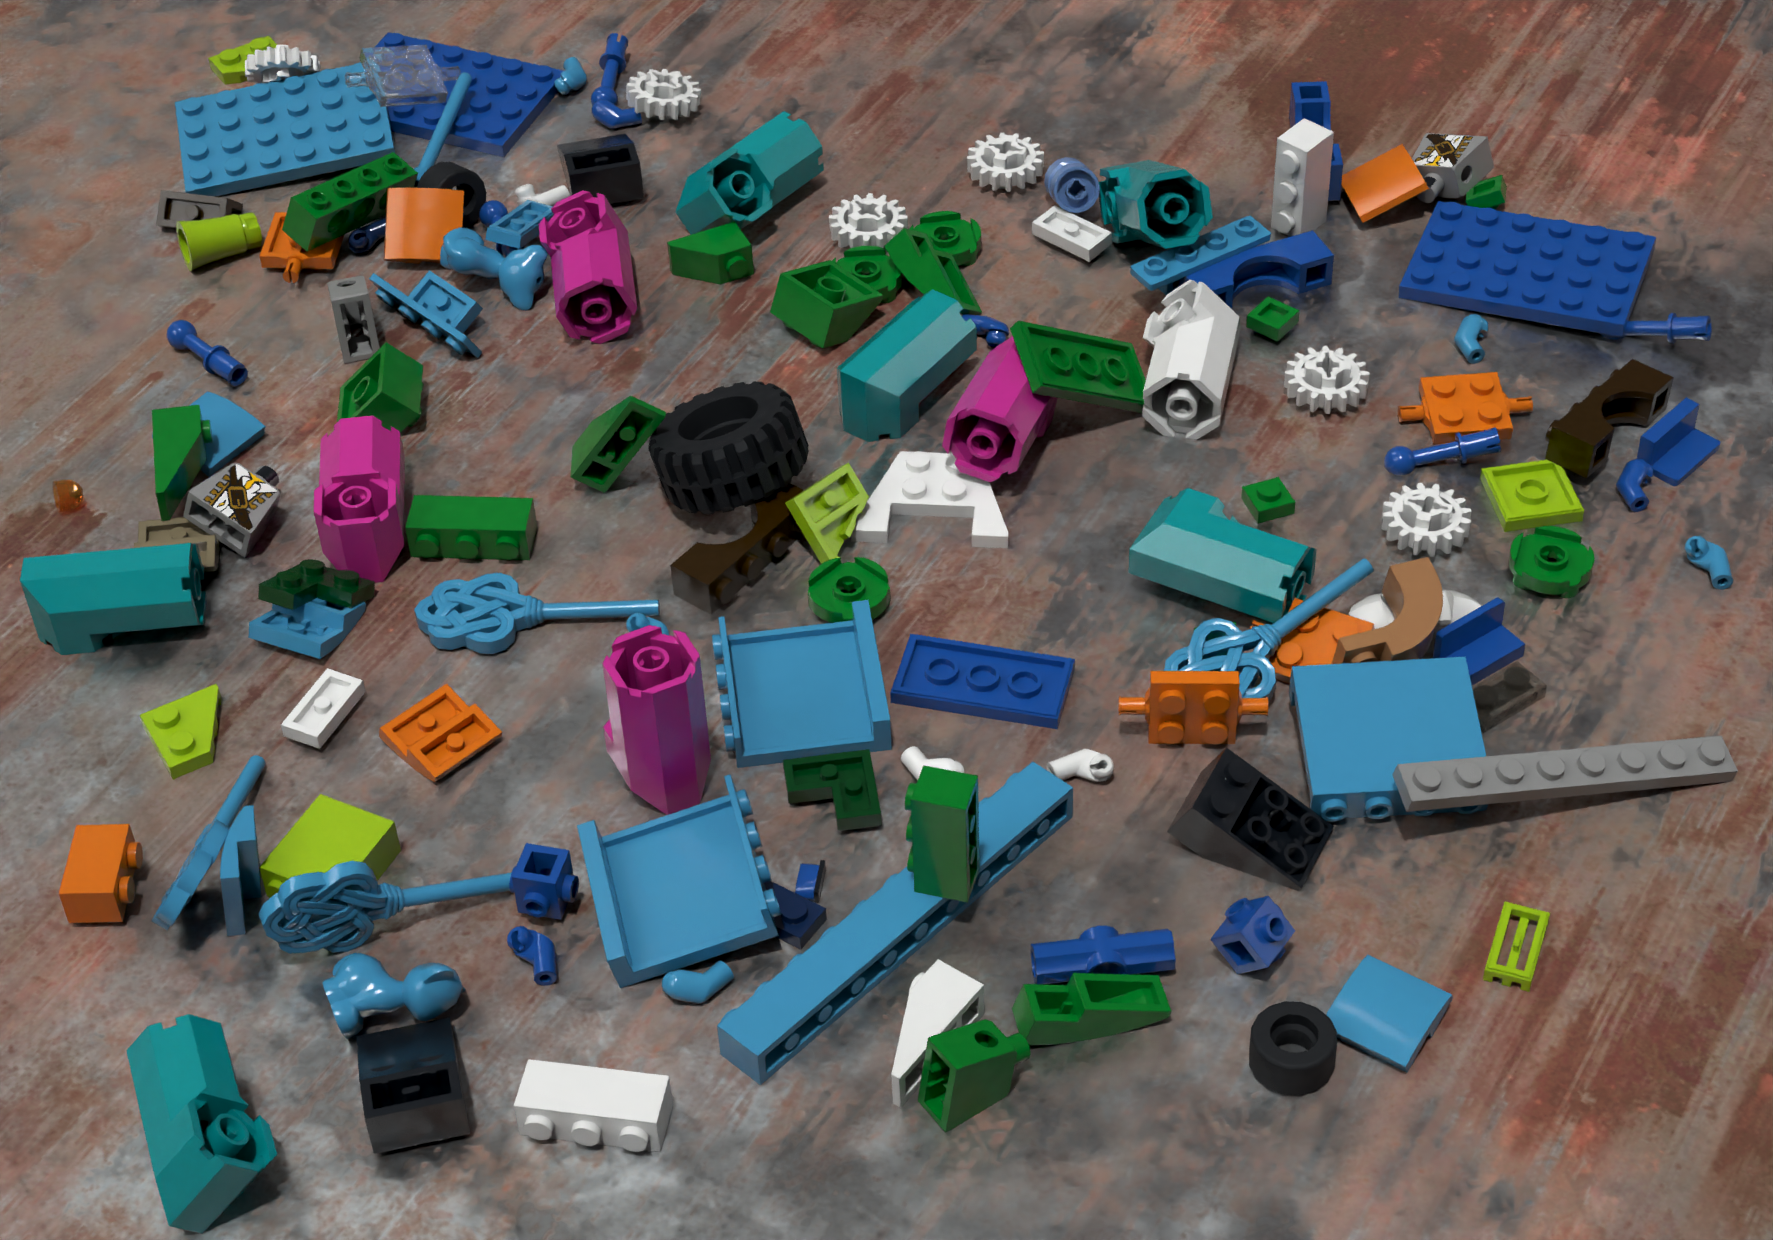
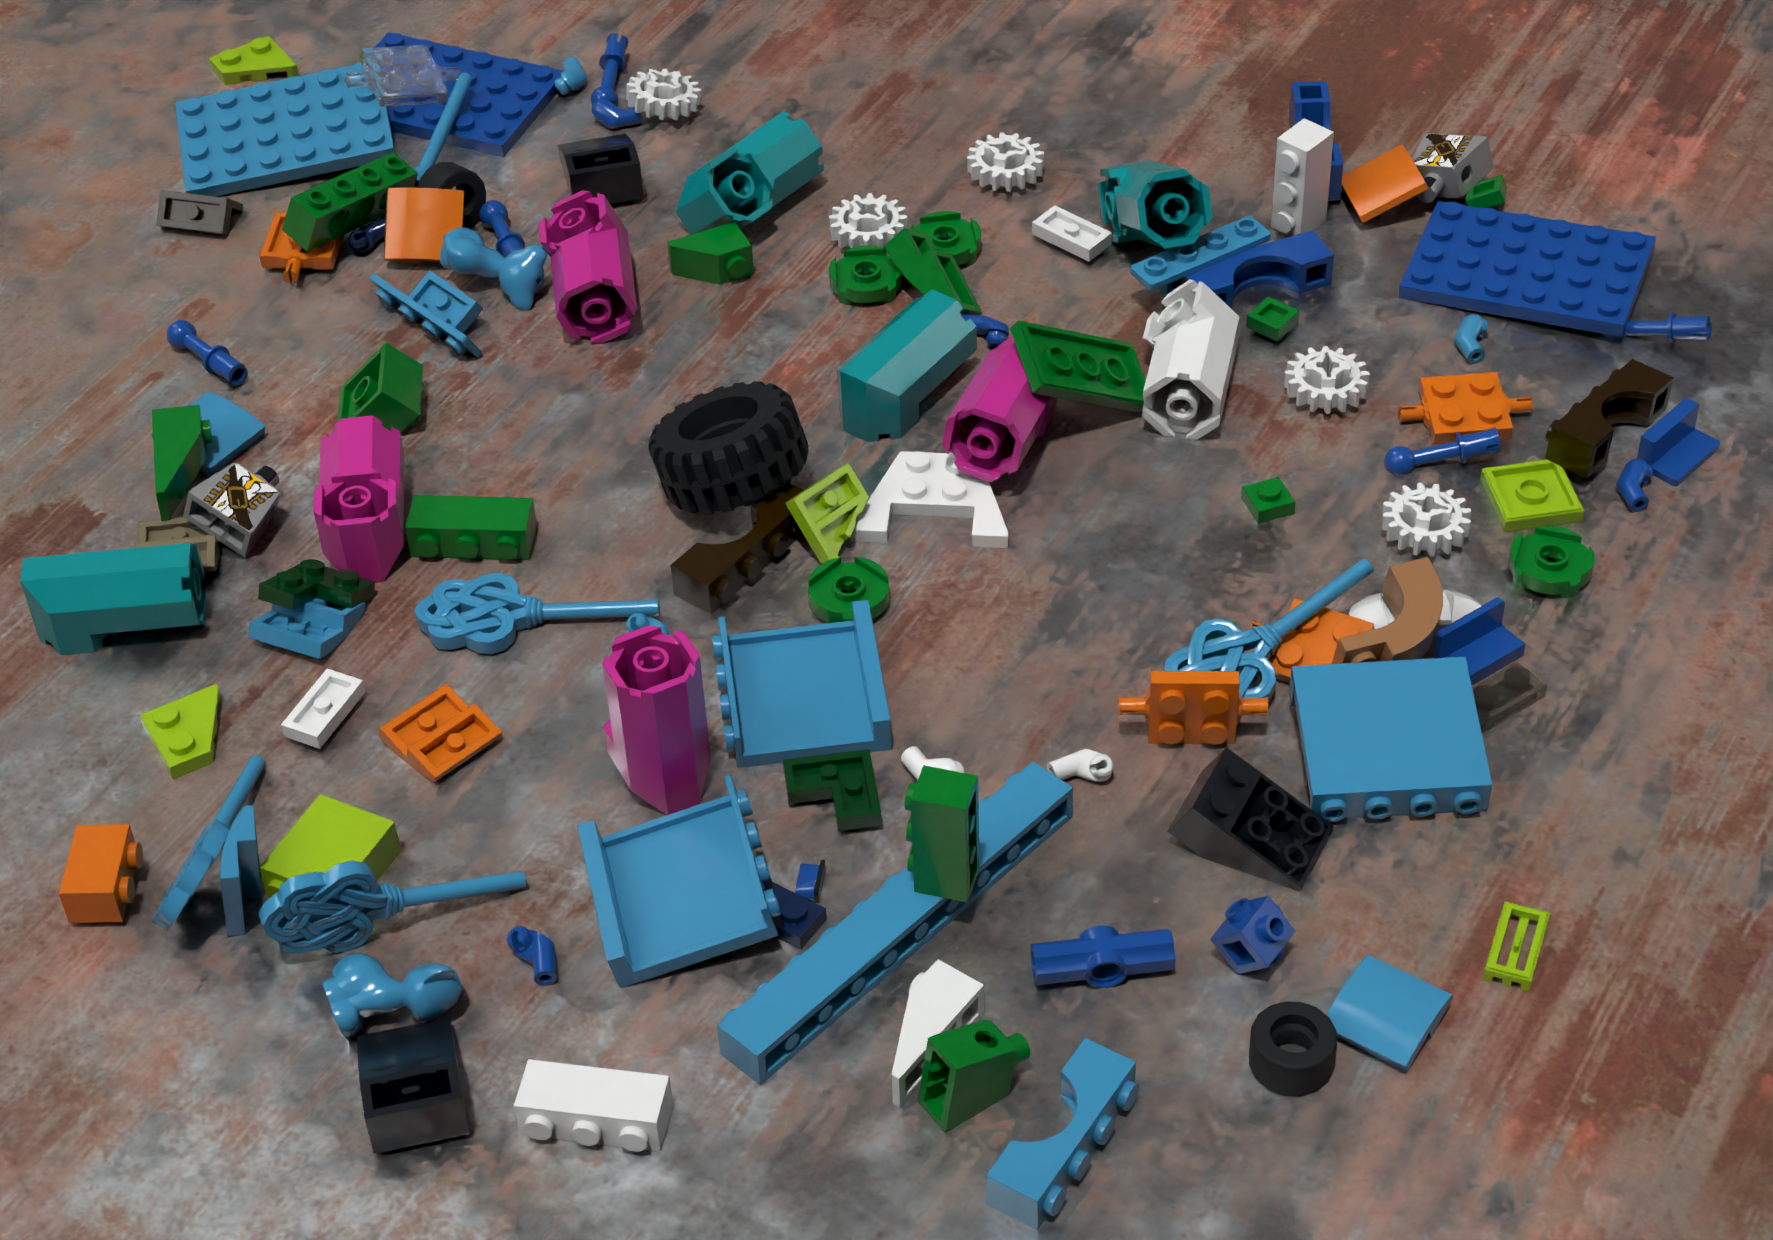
(67, 494): clear orange hinge -> none
(196, 1121): teal brick -> none
(217, 238): lime plant -> none
(279, 64): white gear -> none
(351, 311): light grey torso -> none
(519, 225): dark azure tile -> none
(543, 881): blue brick -> none
(550, 197): white arm -> none
(613, 442): green slope -> none
(695, 986): dark azure arm -> none
(823, 302): green slope -> none
(983, 681): blue tile -> none
(1033, 1176): none -> dark azure arch
(1072, 185): medium blue wheel -> none
(1089, 1007): green slope -> none
(1218, 559): teal brick -> none
(1563, 773): light grey plate -> none
(1710, 558): dark azure arm -> none

